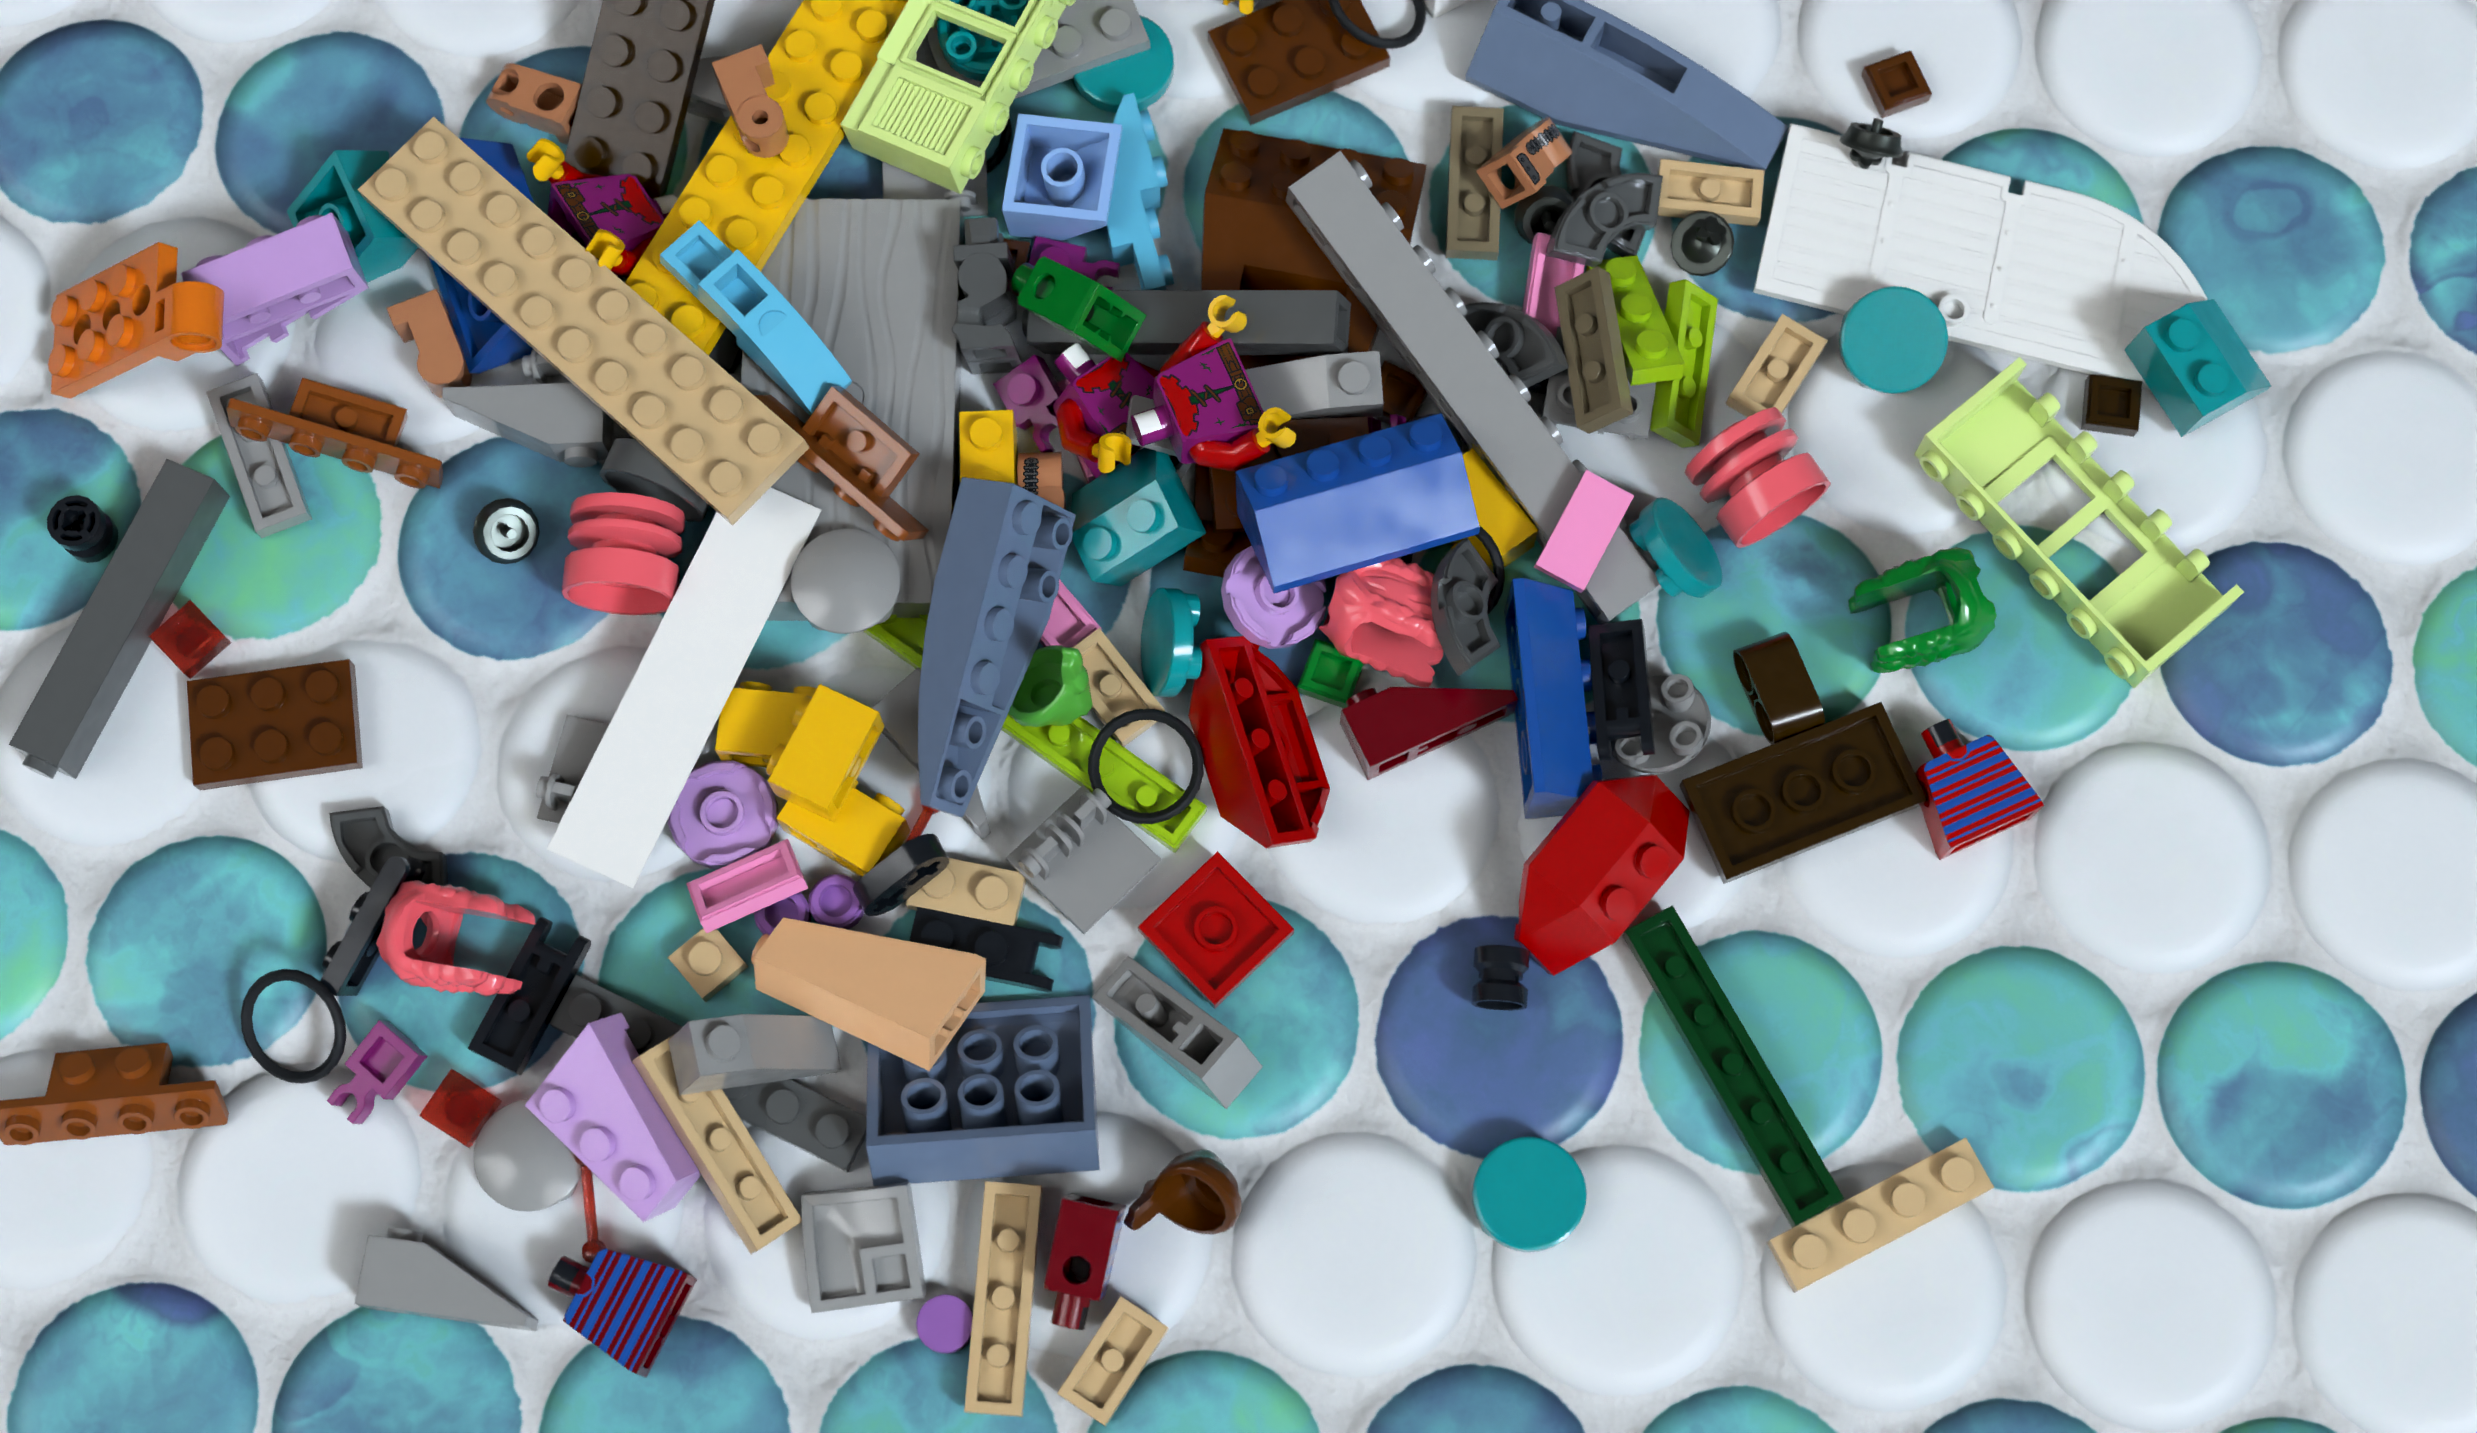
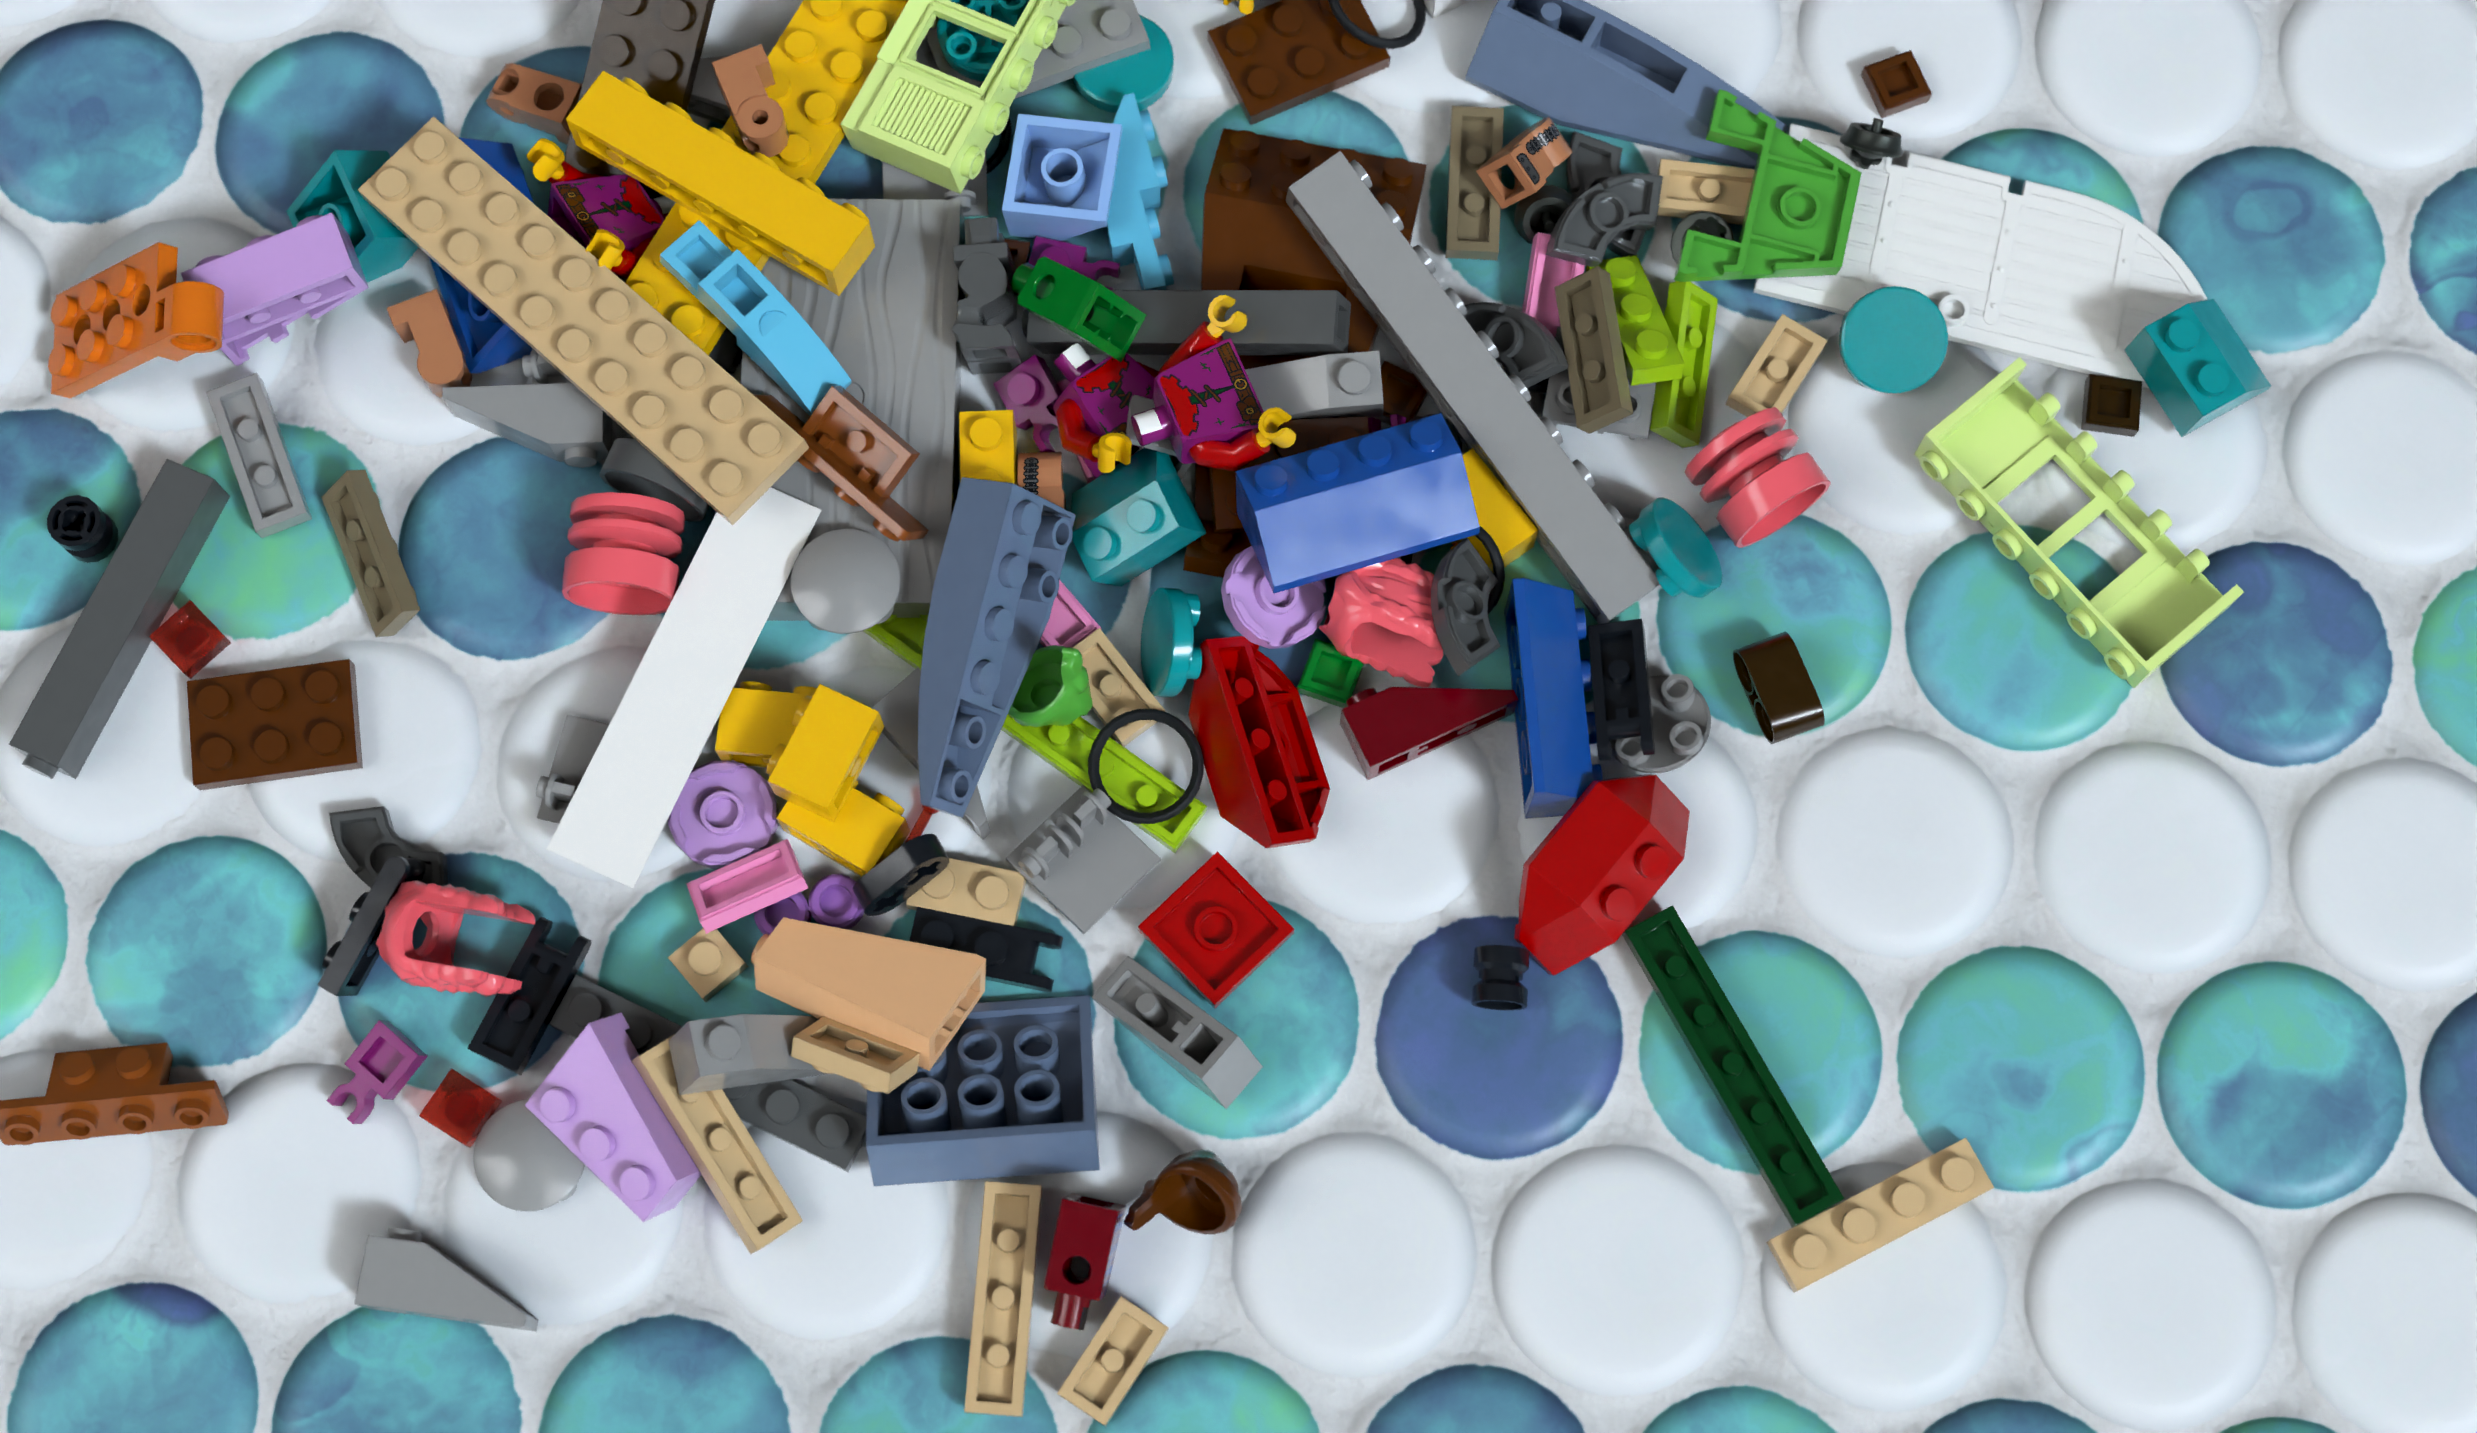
(331, 1003): black tyre -> none
(341, 426): dark orange bracket -> none
(370, 553): none -> dark tan plate
(506, 531): pearl dark grey hat -> none
(593, 1243): clear red hinge -> none
(623, 1304): torso -> none
(722, 182): none -> yellow brick
(855, 1055): none -> tan plate
(861, 1247): light grey plate -> none
(945, 1324): medium lavender tile -> none
(1529, 1194): teal tile -> none
(1583, 531): bright pink tile -> none
(1794, 211): none -> bright green wing
(1802, 792): dark brown plate -> none
(1951, 576): green piece -> none
(1970, 790): red torso -> none

